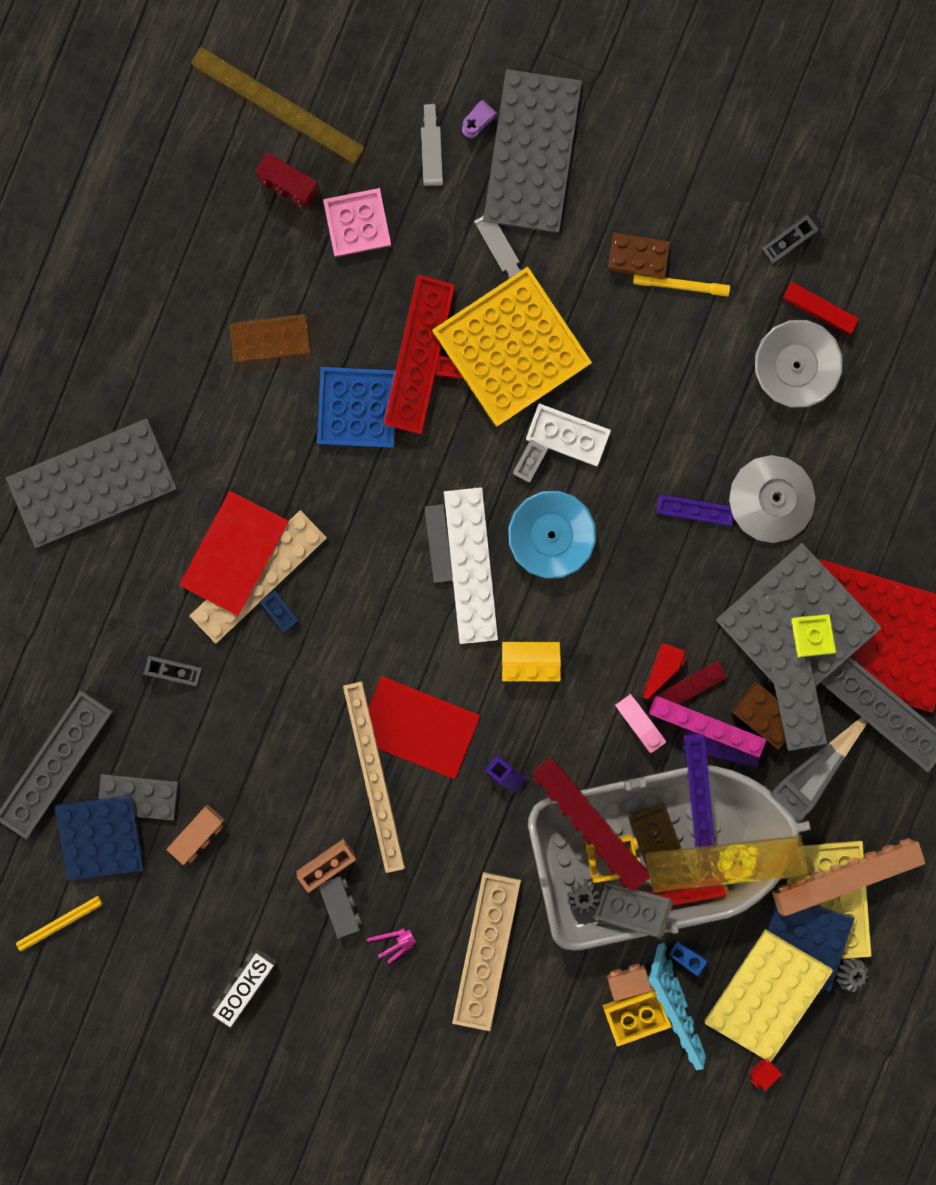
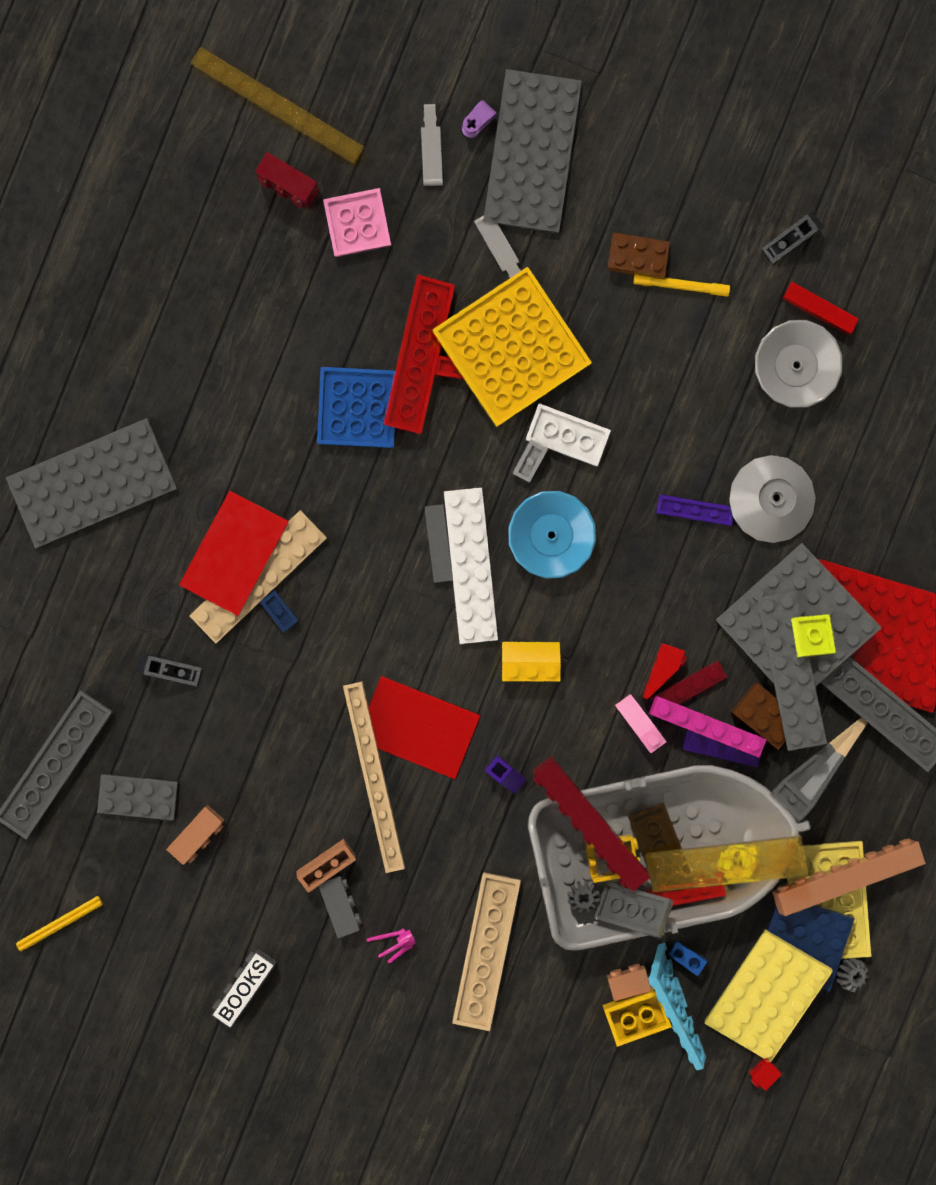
(99, 837): dark blue plate -> none
(269, 338): clear orange plate -> none
(699, 790): dark purple plate -> none

